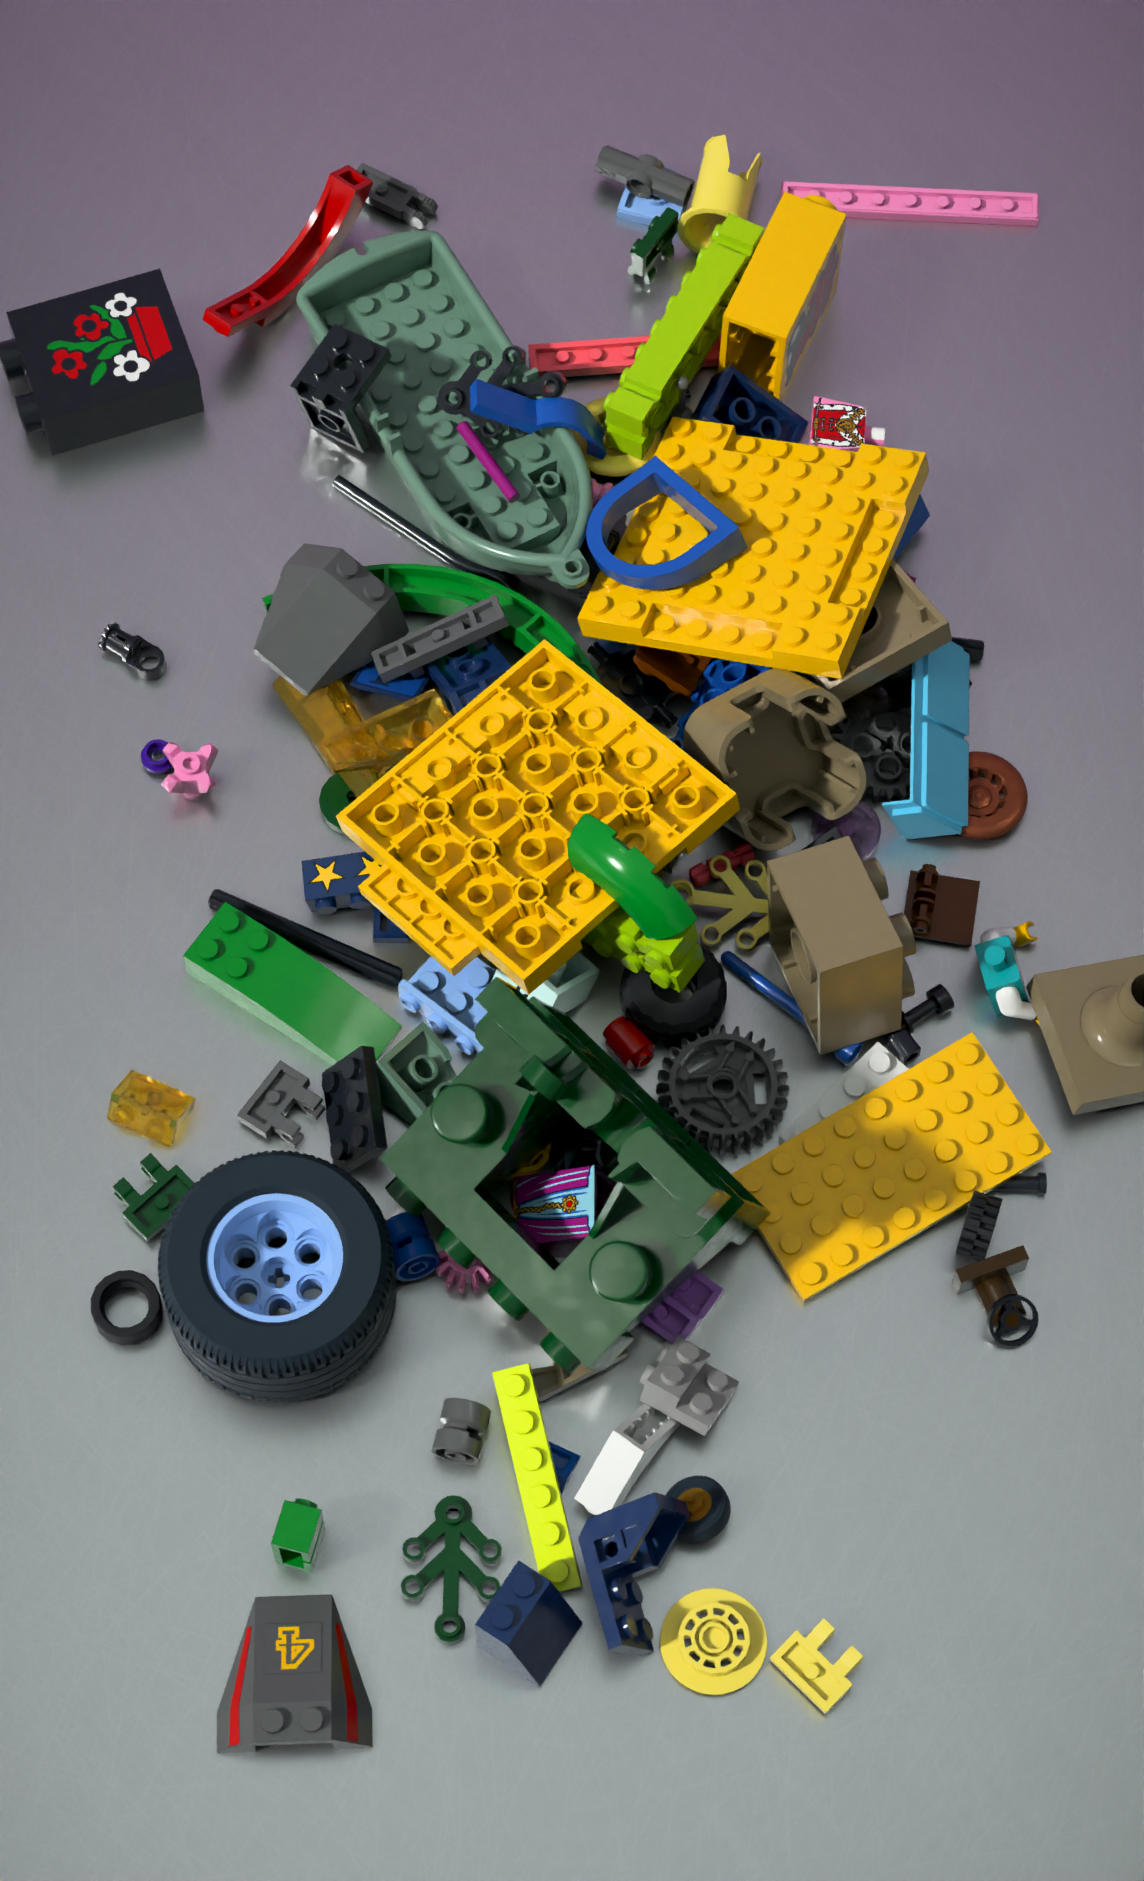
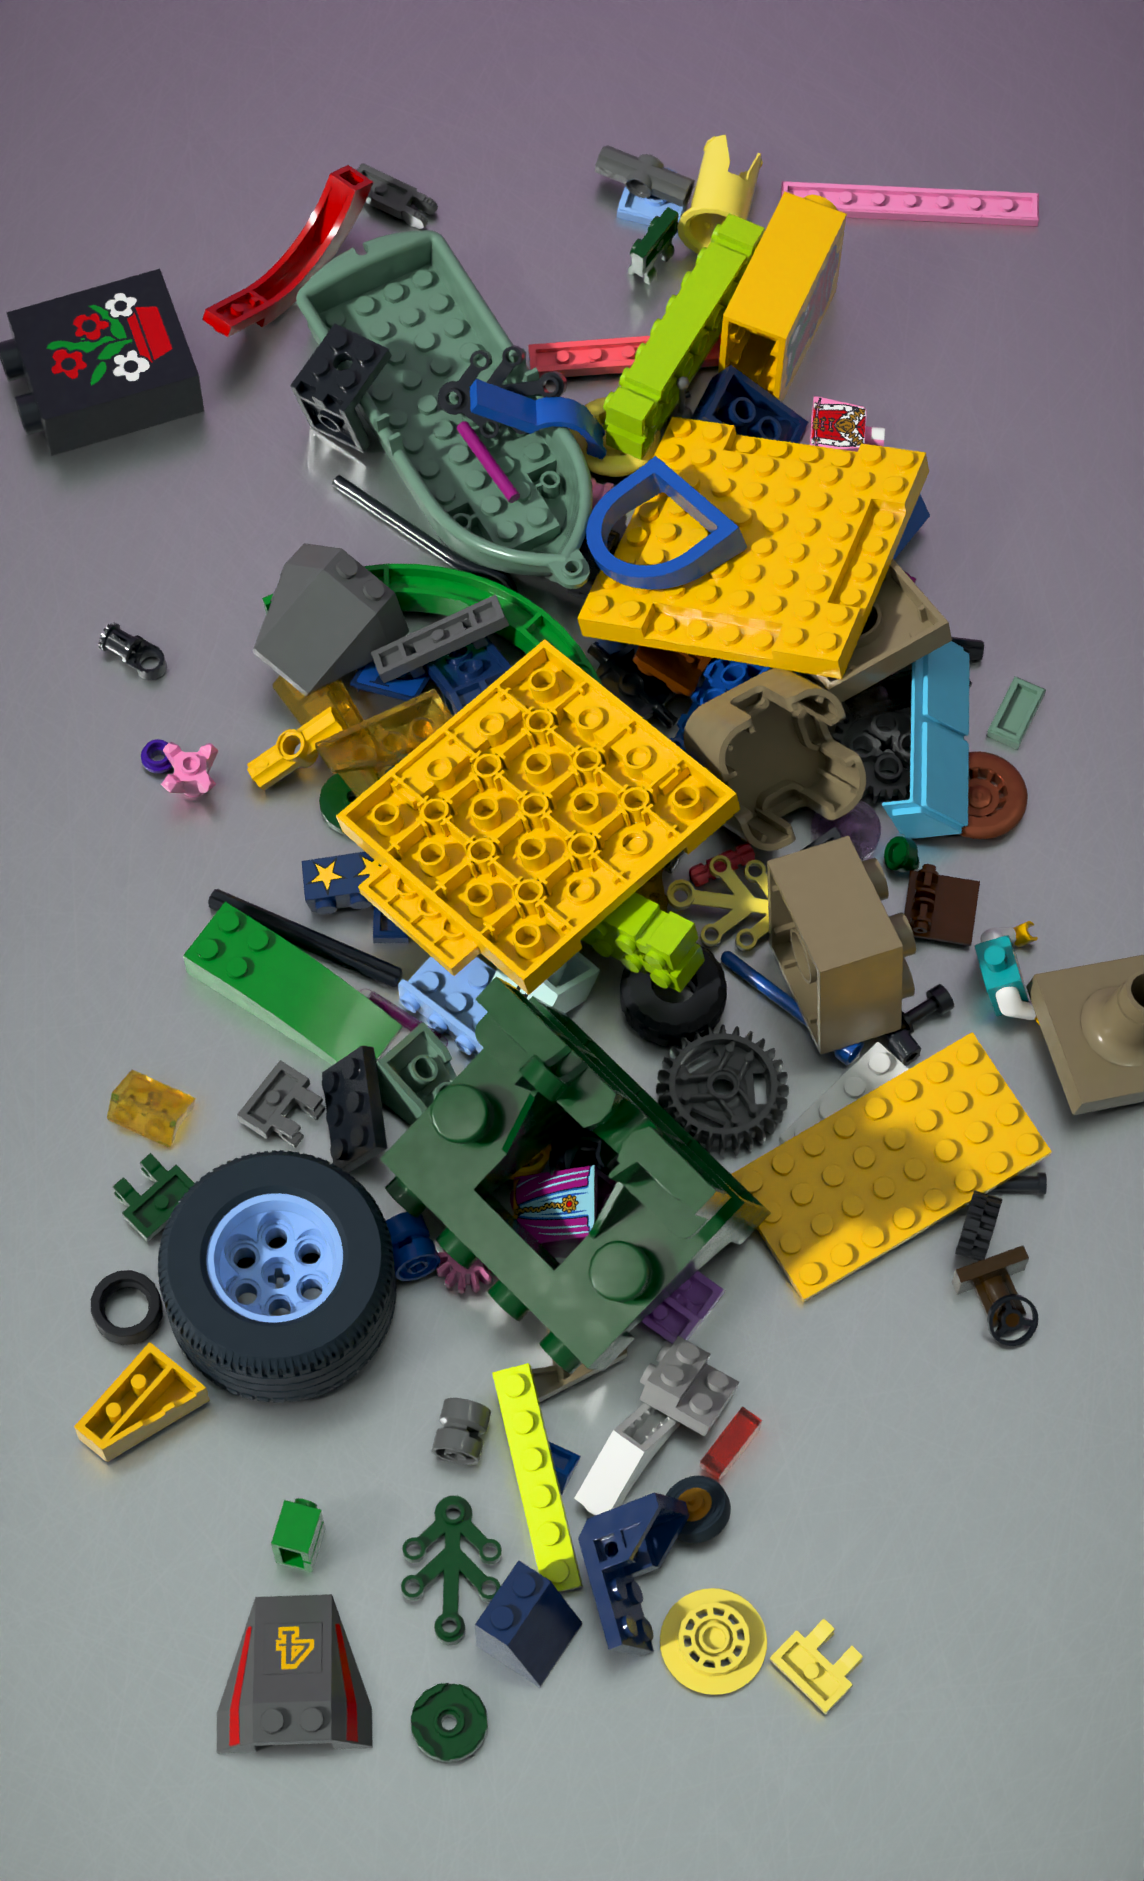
(139, 1404): none -> yellow wedge
(280, 758): none -> yellow piece
(398, 1015): none -> magenta piece
(445, 1702): none -> dark green plate
(628, 879): green brick -> none
(629, 1043): red brick -> none
(731, 1443): none -> clear red piece
(901, 854): none -> dark green tile
(1016, 712): none -> sand green tile

